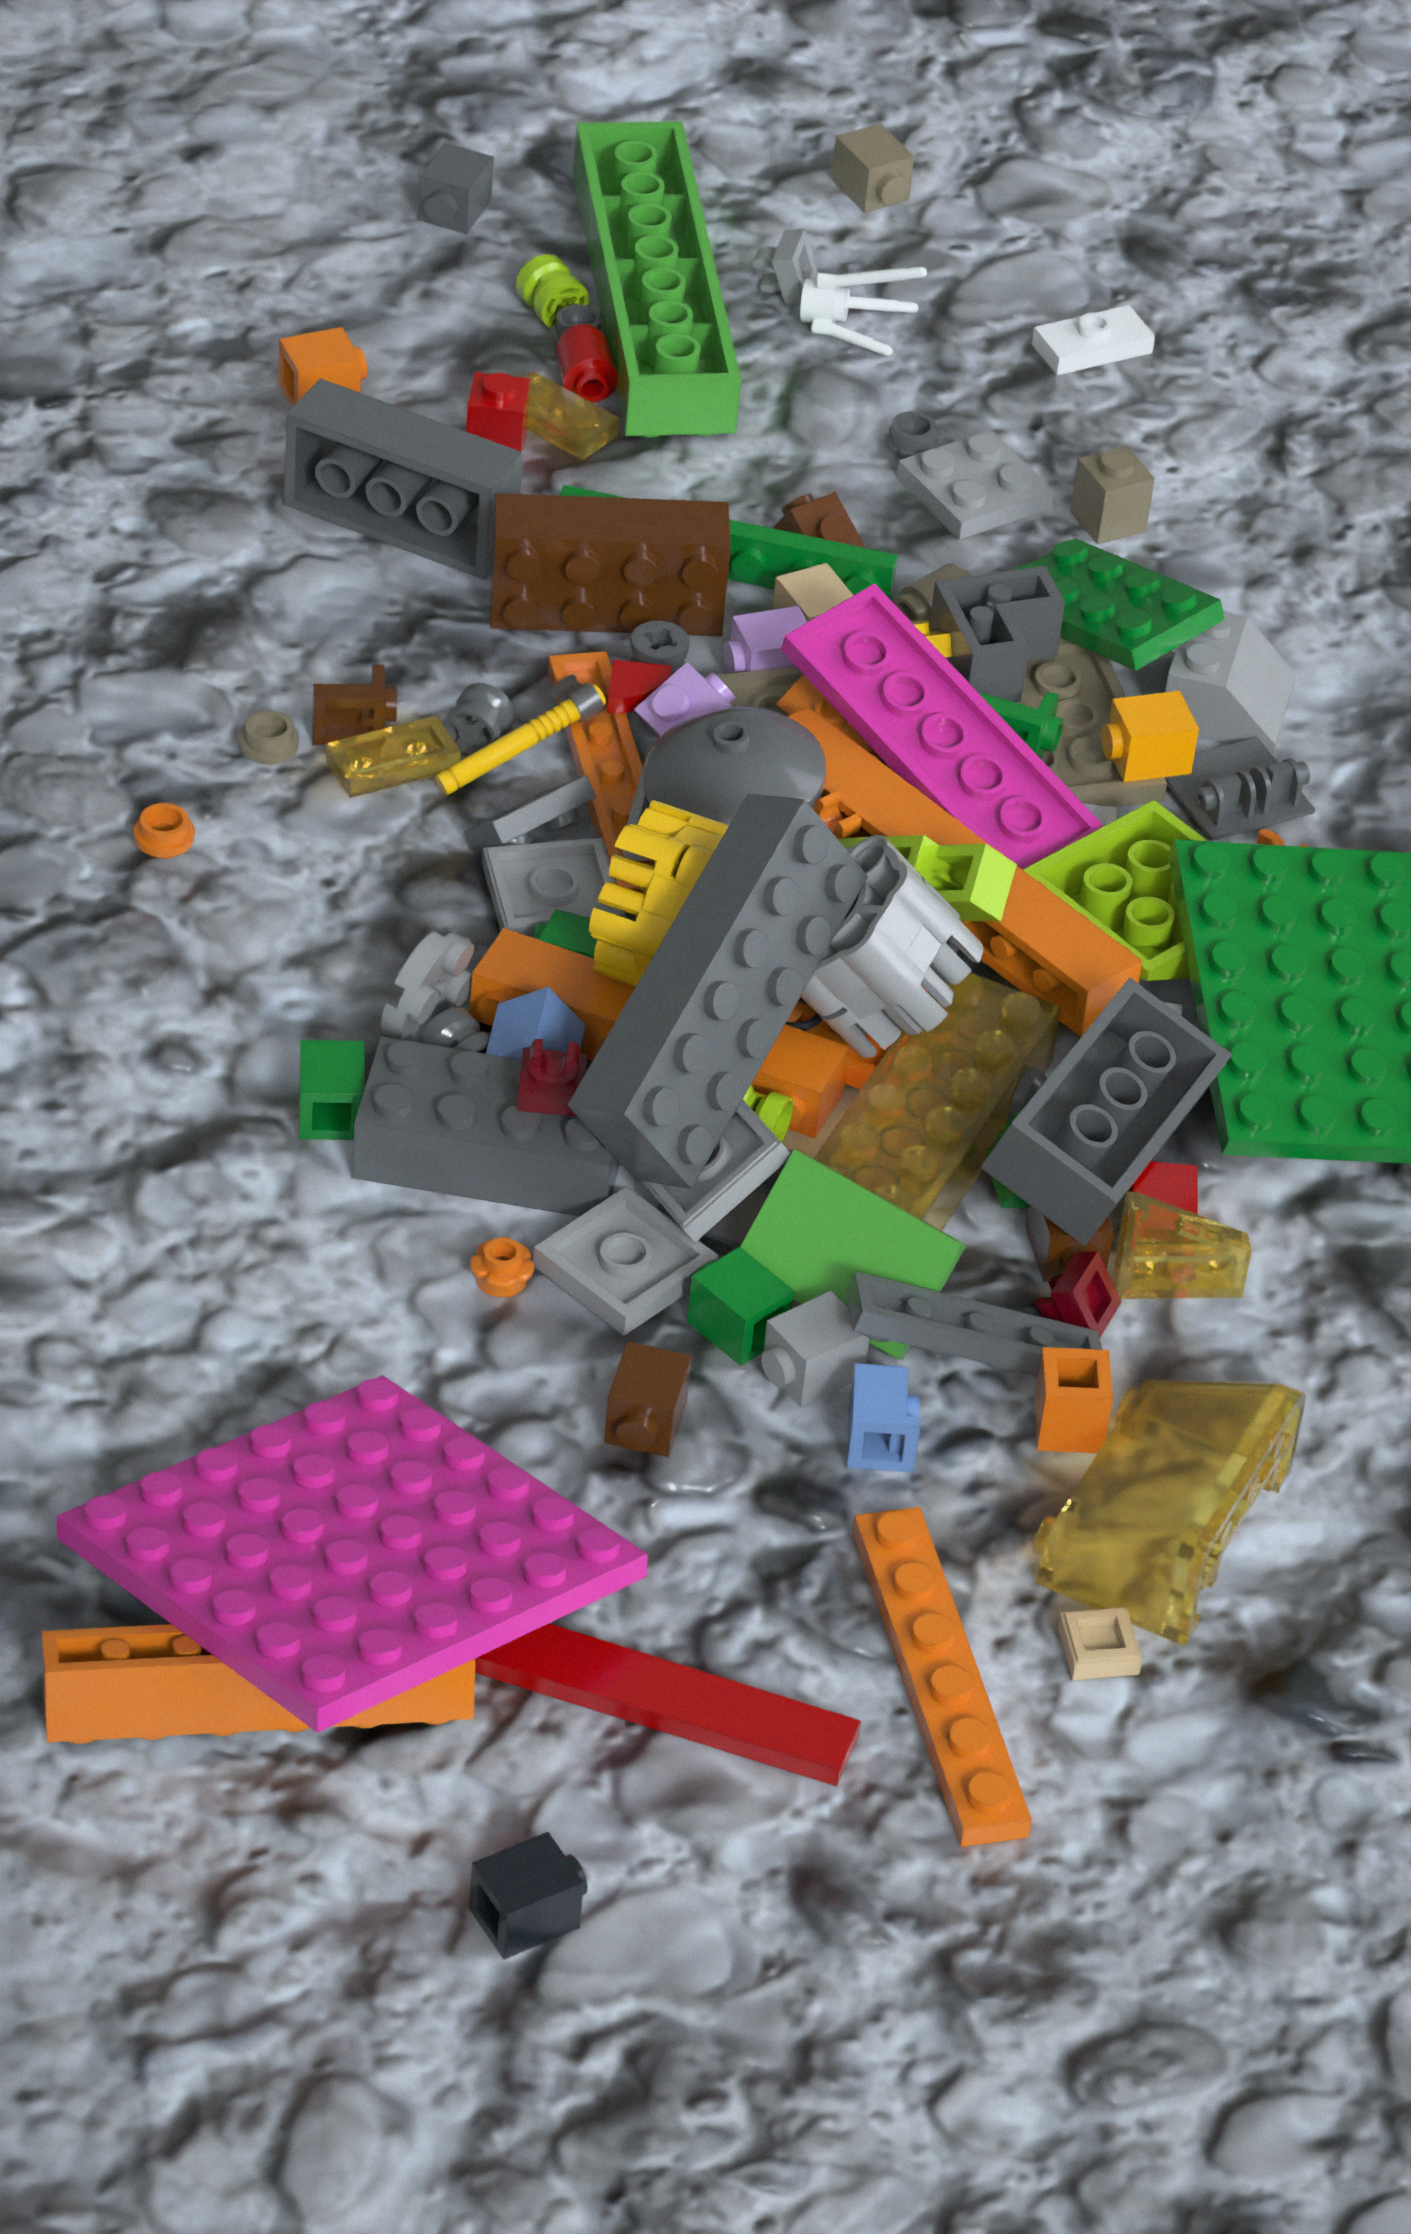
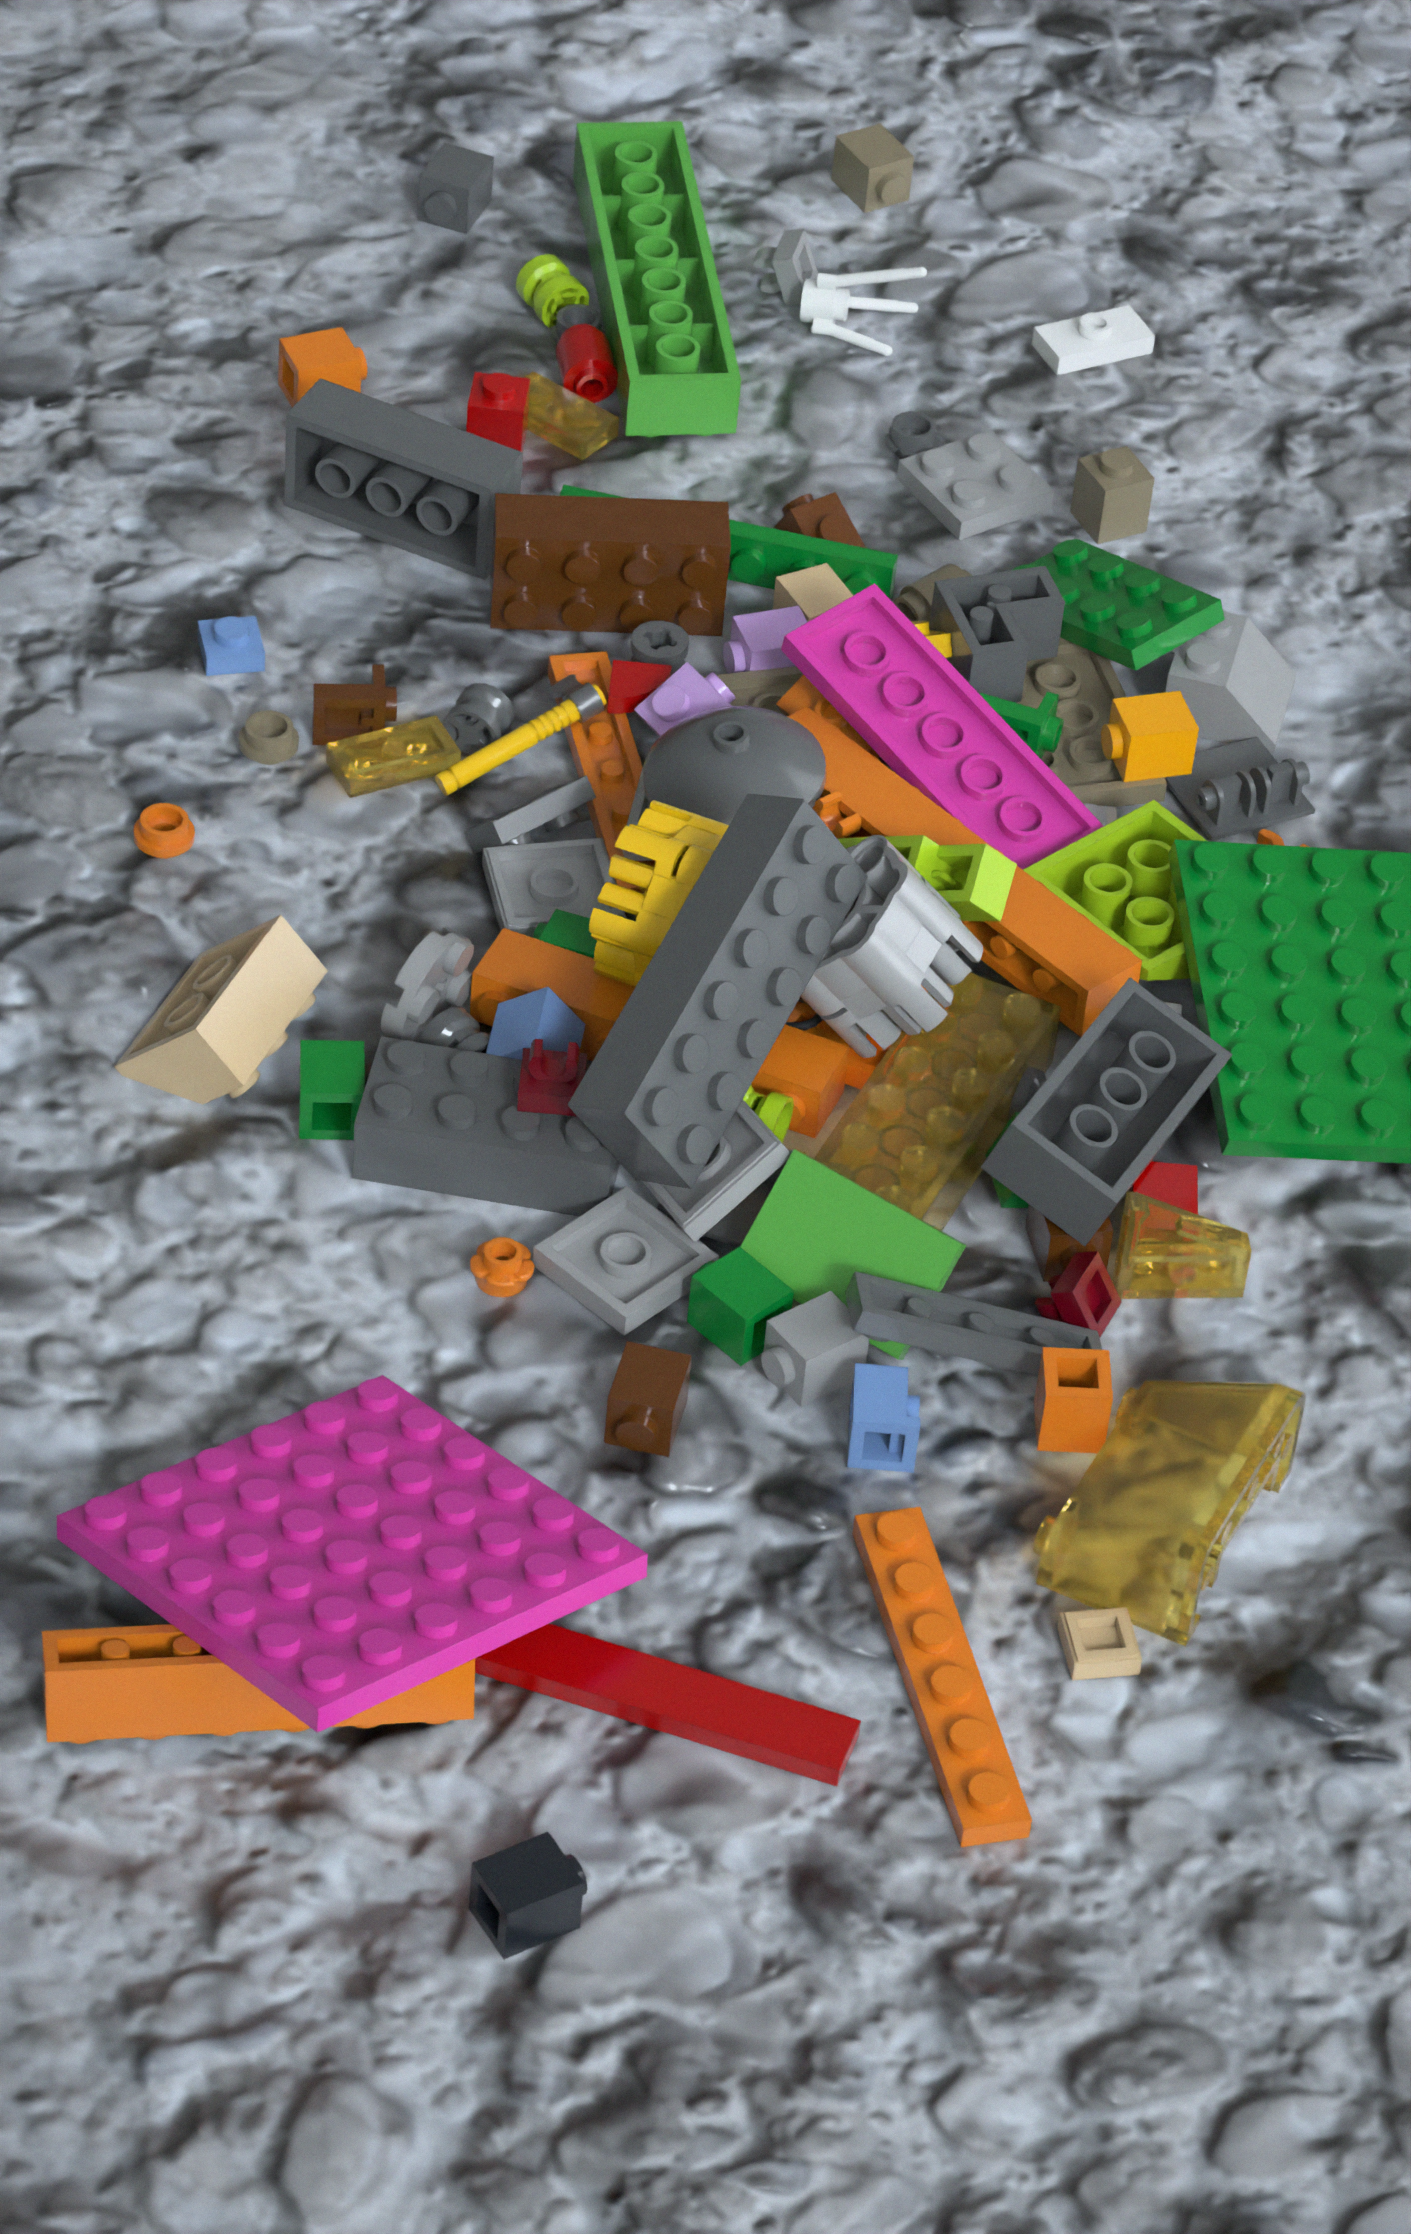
(226, 1015): none -> tan slope
(231, 645): none -> medium blue plate

